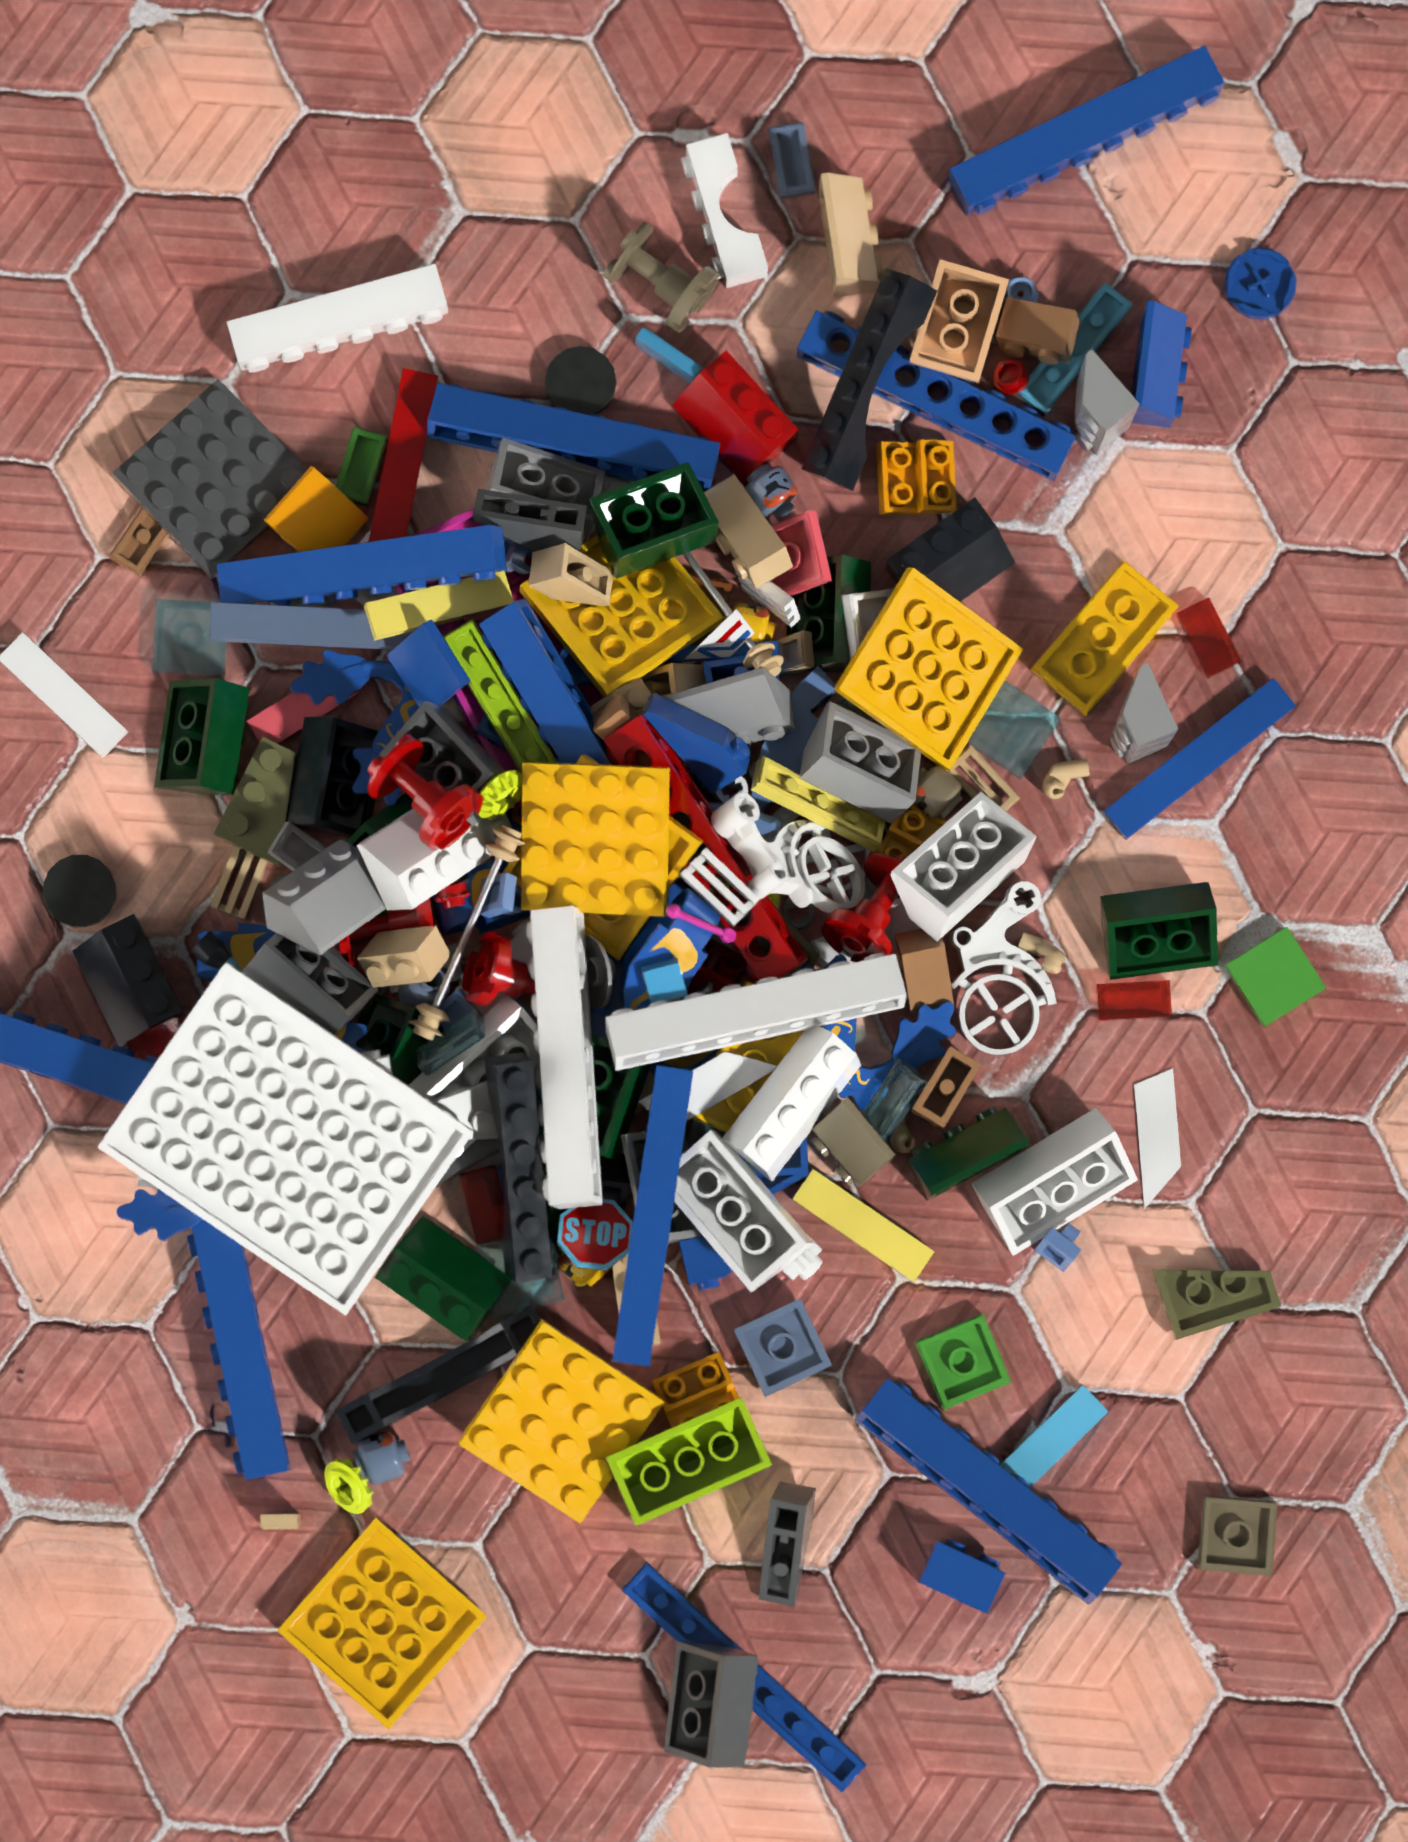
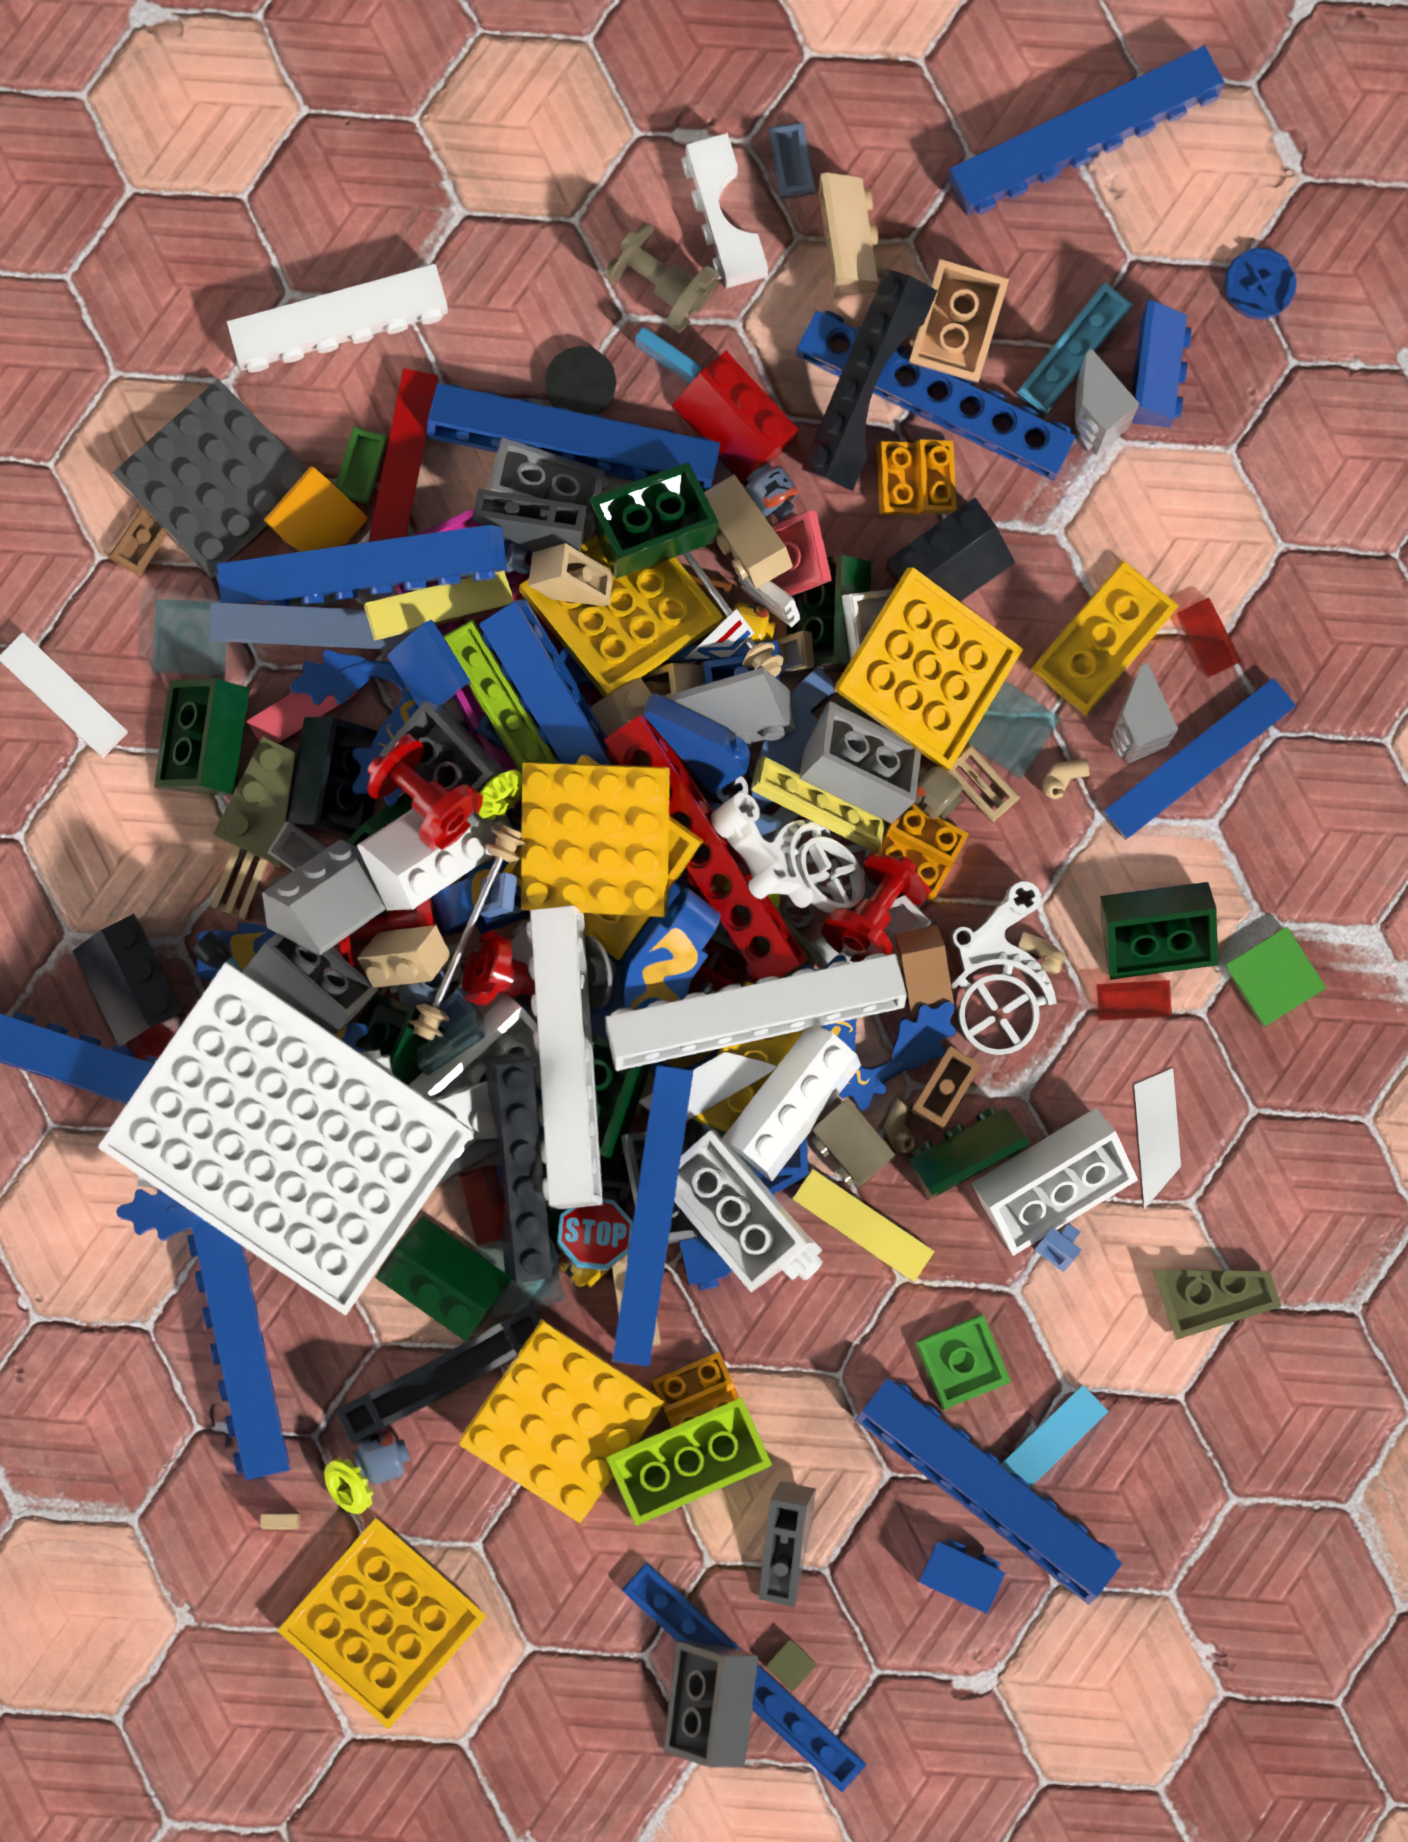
(79, 891): pearl dark grey tile -> none
(453, 895): red plate -> none
(611, 715): medium nougat tile -> none
(664, 980): dark azure tile -> none
(697, 865): white tile -> none
(726, 935): dark pink hinge -> none
(782, 1347): sand blue plate -> none
(791, 1665): none -> olive tile
(894, 1099): clear light blue tile -> none
(961, 865): white slope -> none
(1010, 377): red plate -> none
(1024, 285): light blue plate -> none
(1037, 331): medium nougat brick -> none
(1237, 1535): dark tan tile -> none

